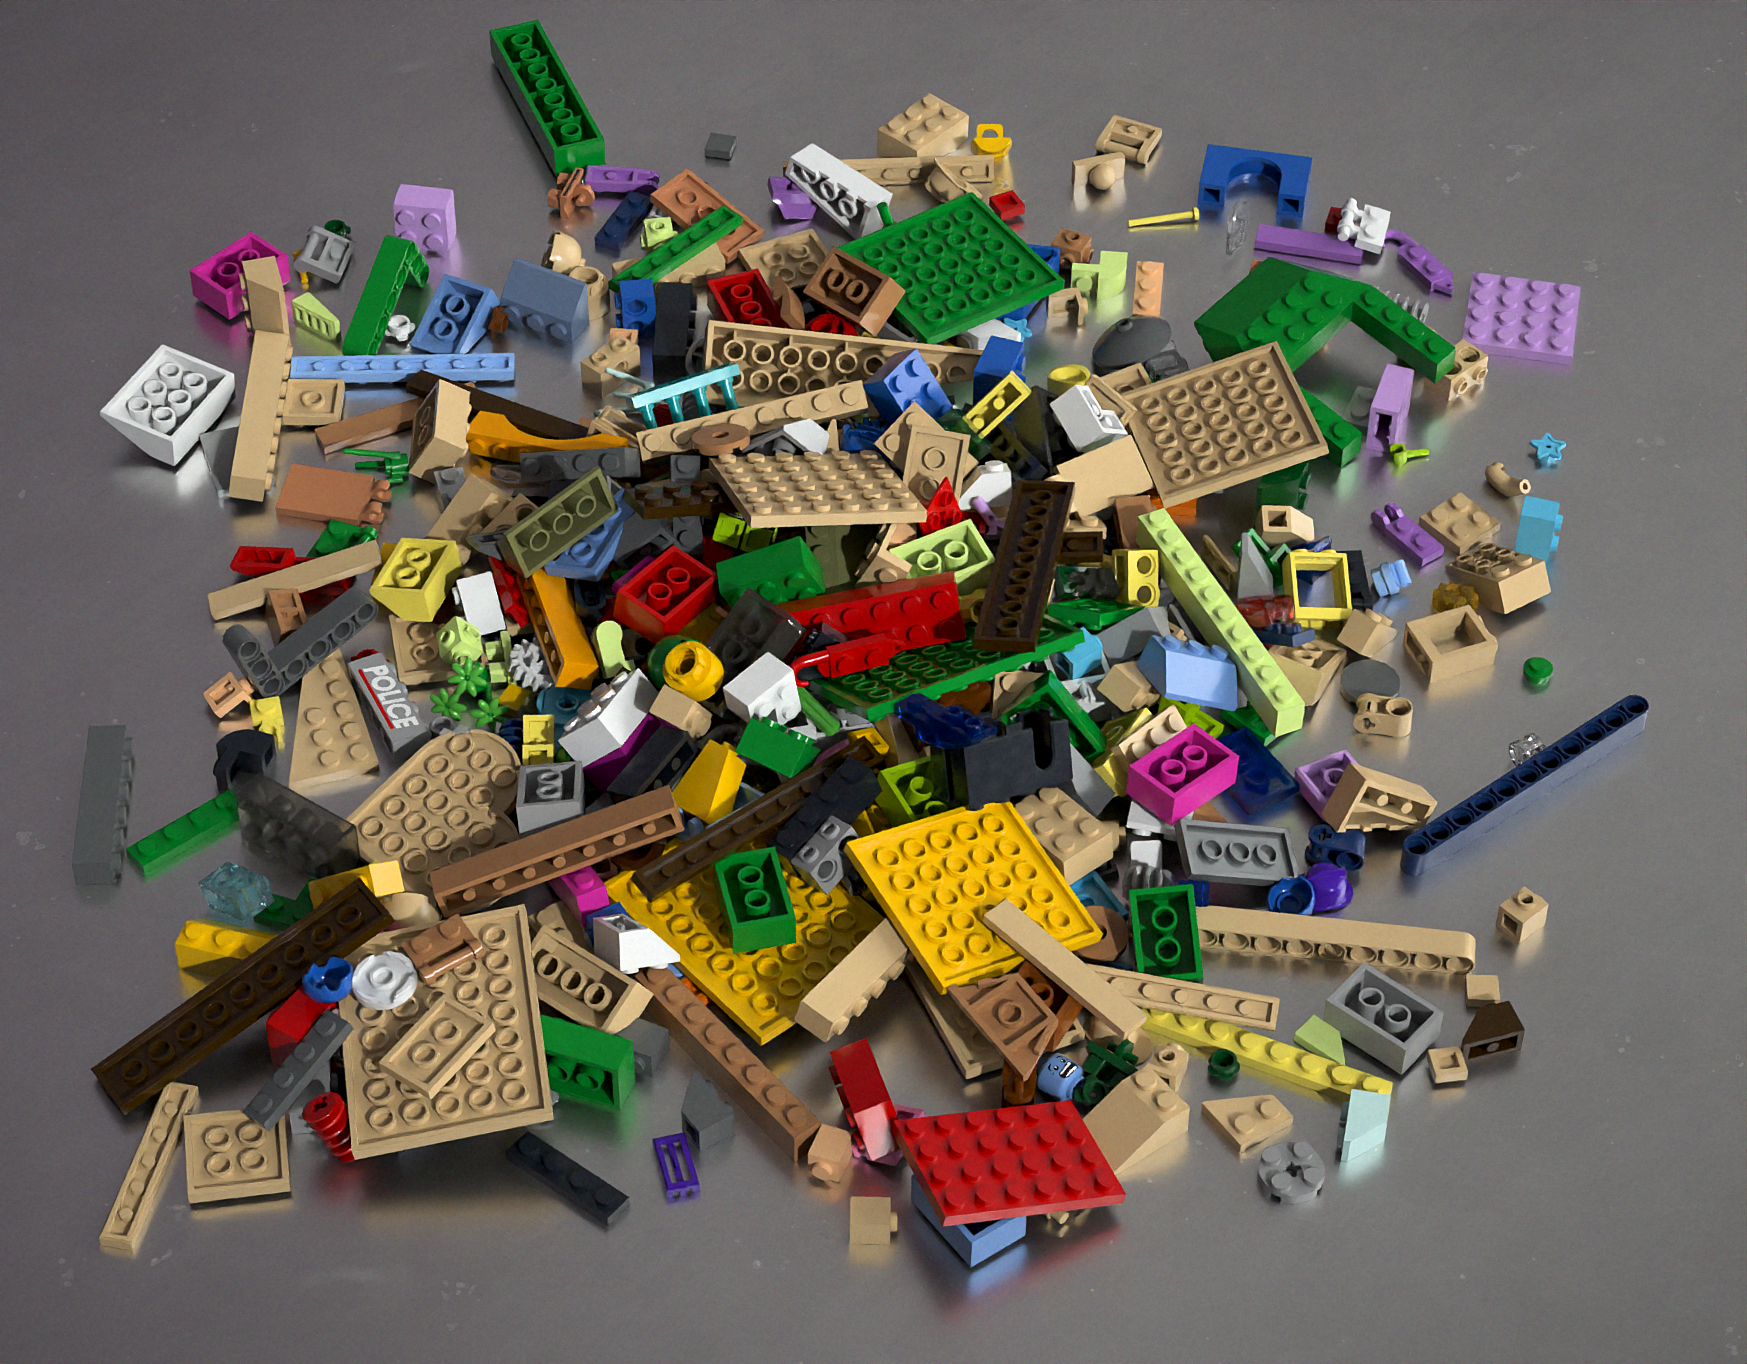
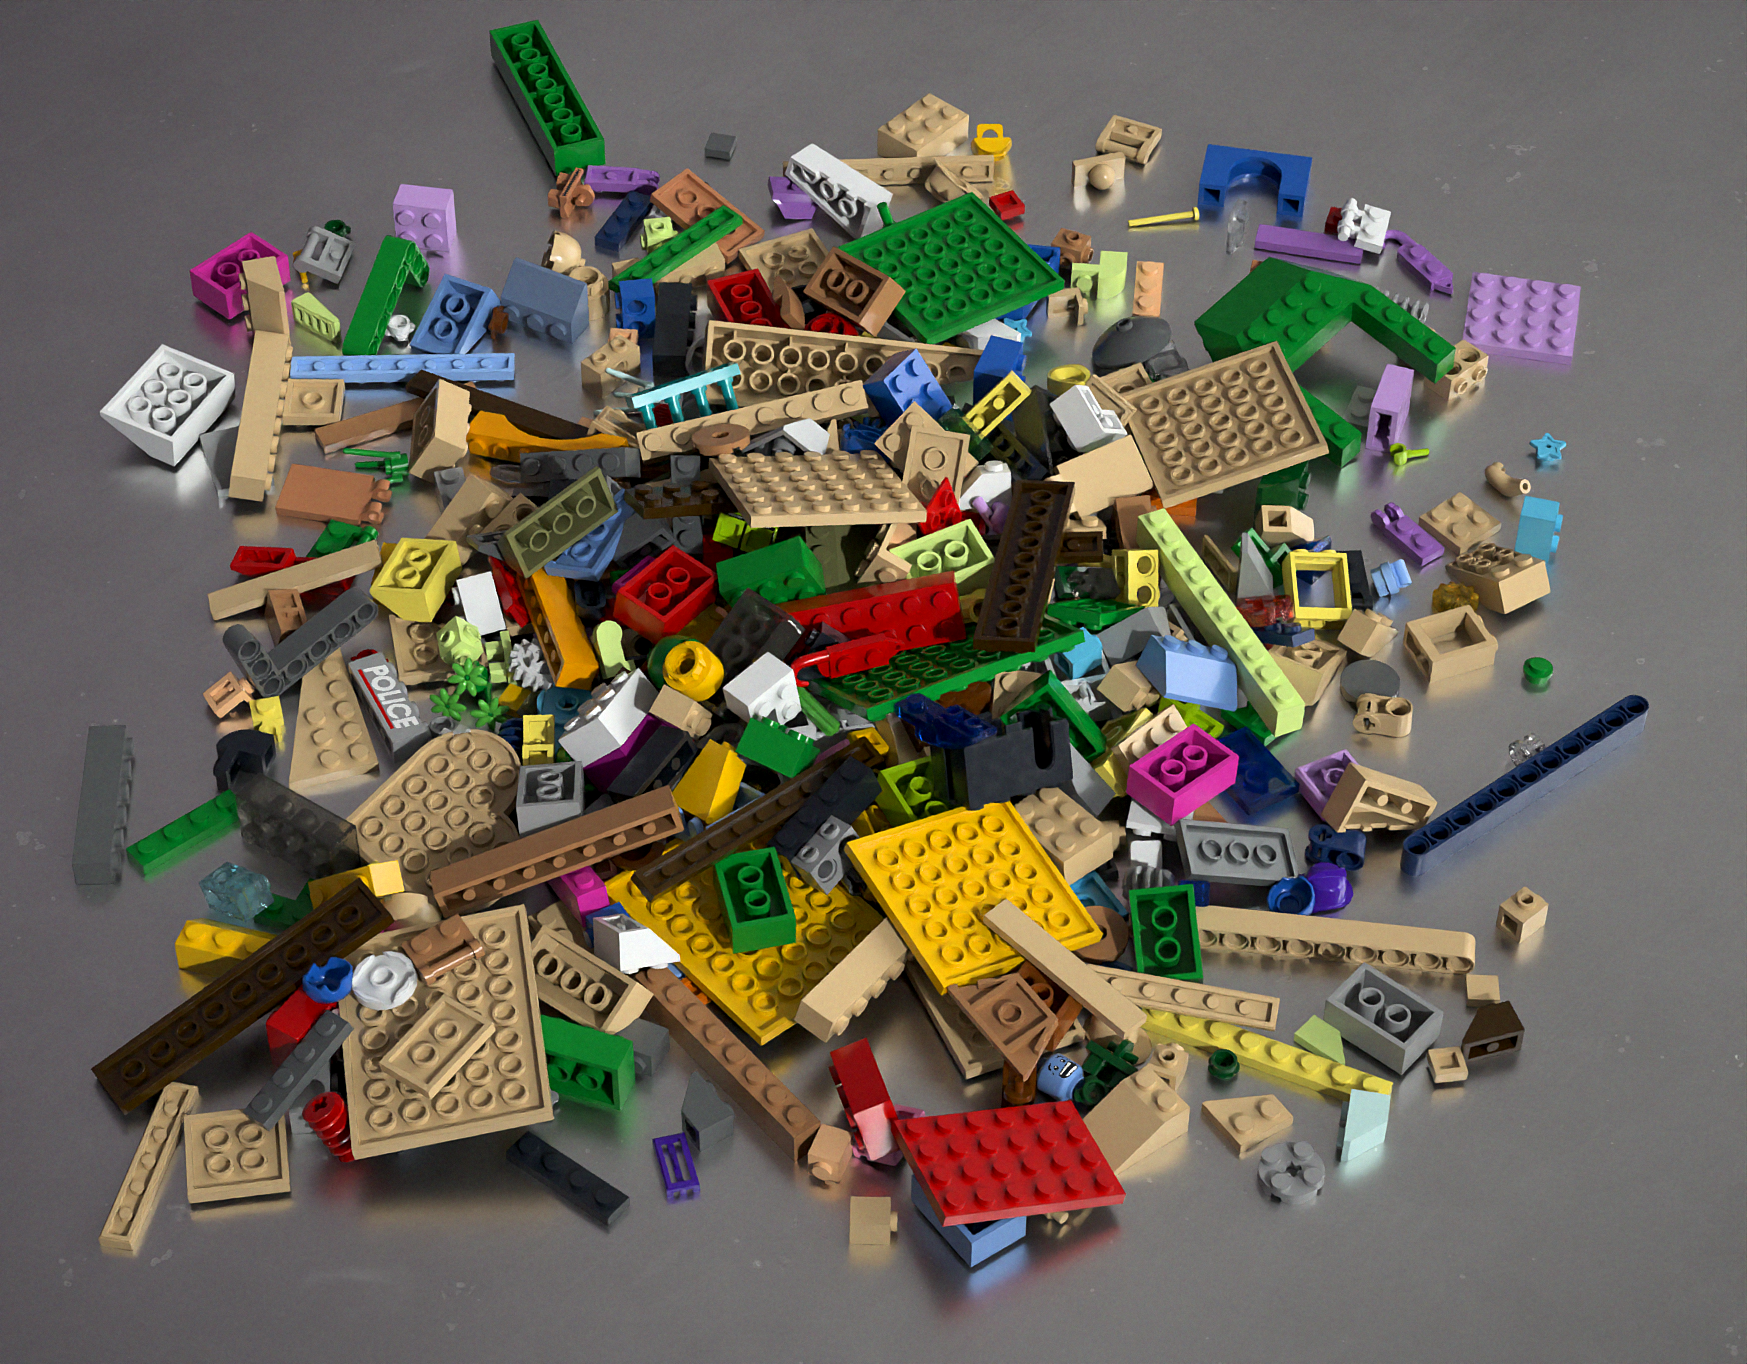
(999, 516): none -> medium lavender arm

